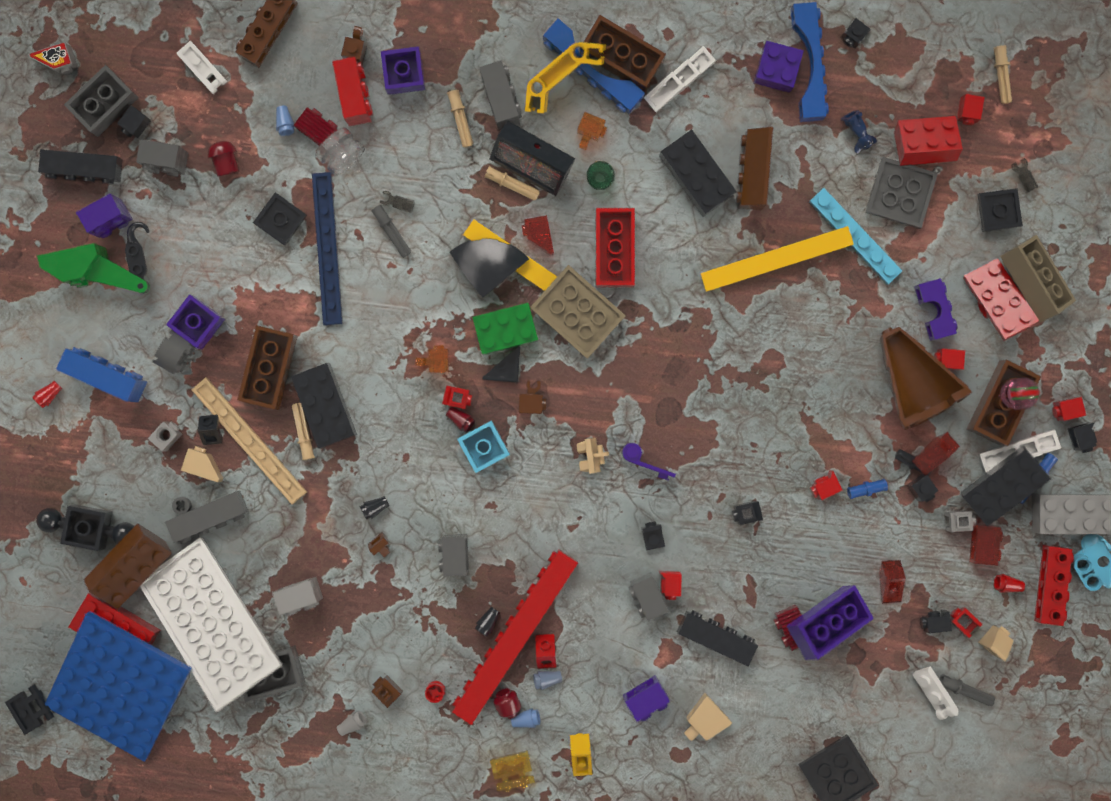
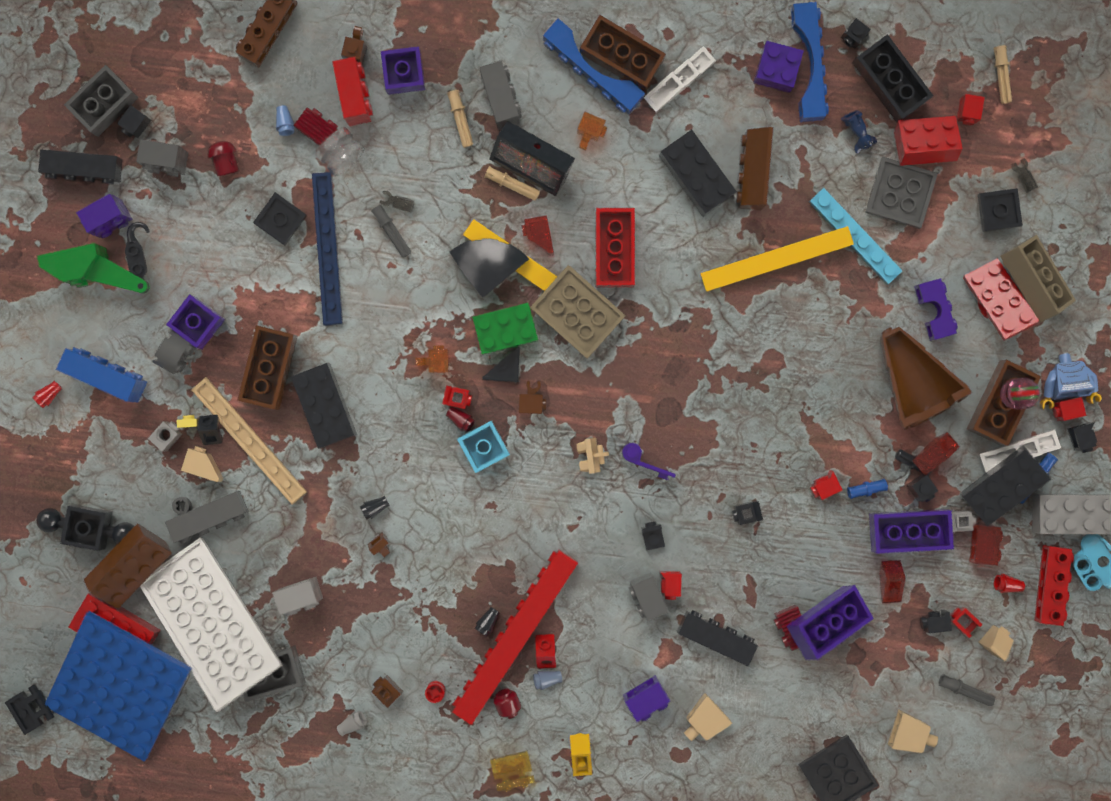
(57, 58): slope -> none
(188, 421): none -> light yellow plate
(201, 66): white plate -> none
(303, 432): tan axle -> none
(454, 555): dark grey brick -> none
(526, 719): medium blue cone -> none
(559, 70): yellow piece -> none
(600, 175): clear green hair -> none
(892, 78): none -> black brick
(910, 734): none -> tan torso
(911, 531): none -> dark purple brick
(936, 693): white plate -> none
(951, 358): red brick -> none
(1070, 381): none -> medium blue torso

